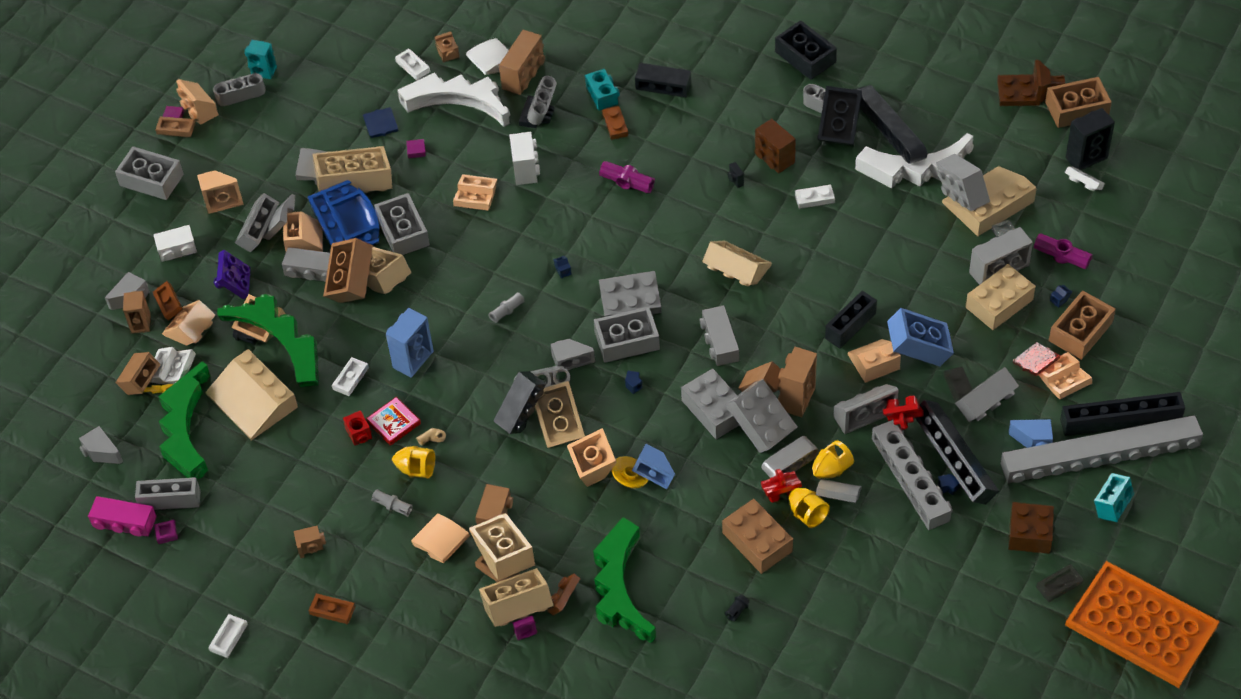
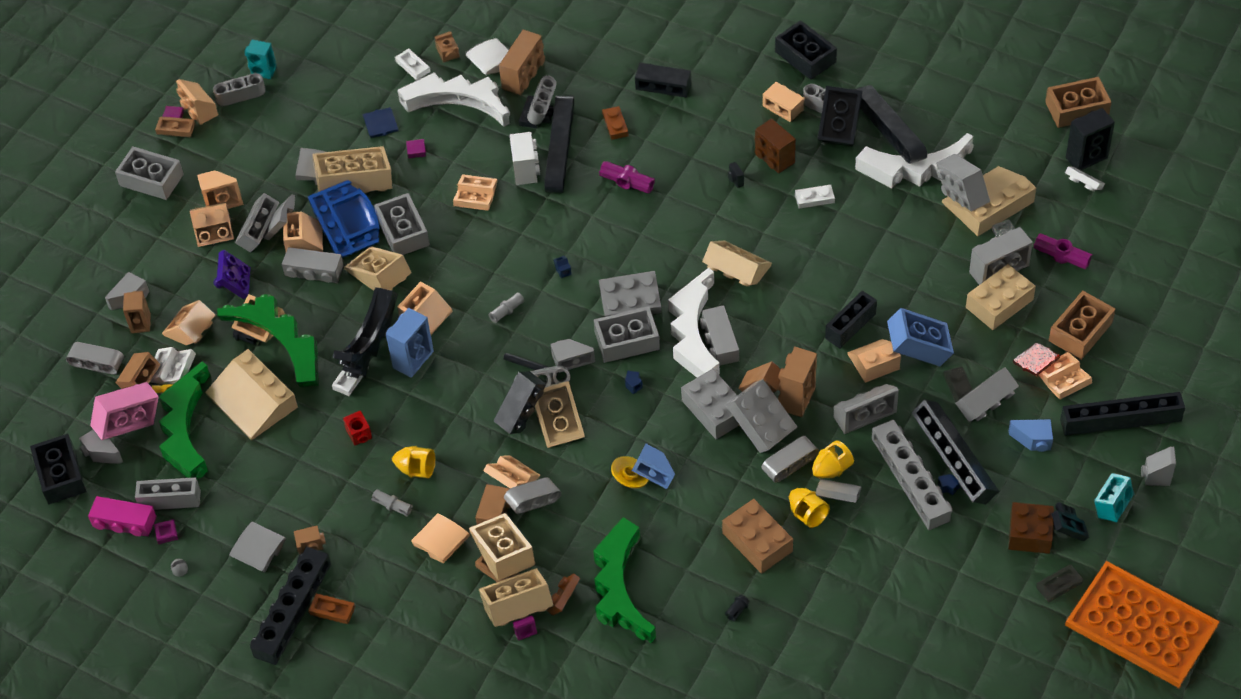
(58, 469): none -> black brick
(95, 358): none -> light grey beam
(124, 410): none -> bright pink brick
(167, 300): dark orange plate -> none
(175, 243): white brick -> none
(179, 567): none -> light grey hinge
(212, 224): none -> light nougat slope
(228, 635): white tile -> none
(257, 546): none -> light grey slope
(271, 650): none -> black brick
(348, 270): medium nougat brick -> none
(366, 343): none -> black arch
(393, 421): tile -> none
(428, 303): none -> light nougat slope
(432, 434): tan arm -> none
(511, 472): none -> light nougat slope
(524, 362): none -> black bar
(532, 495): none -> light grey beam
(559, 144): none -> black beam
(592, 457): light nougat slope -> none
(602, 89): teal brick -> none
(687, 308): none -> white arch
(780, 484): red hips -> none
(783, 101): none -> light nougat brick
(903, 414): red hips -> none
(1027, 89): reddish brown plate -> none
(1060, 295): dark blue piece -> none
(1067, 522): none -> black hinge
(1101, 449): light grey brick -> none
(1159, 468): none -> light grey slope

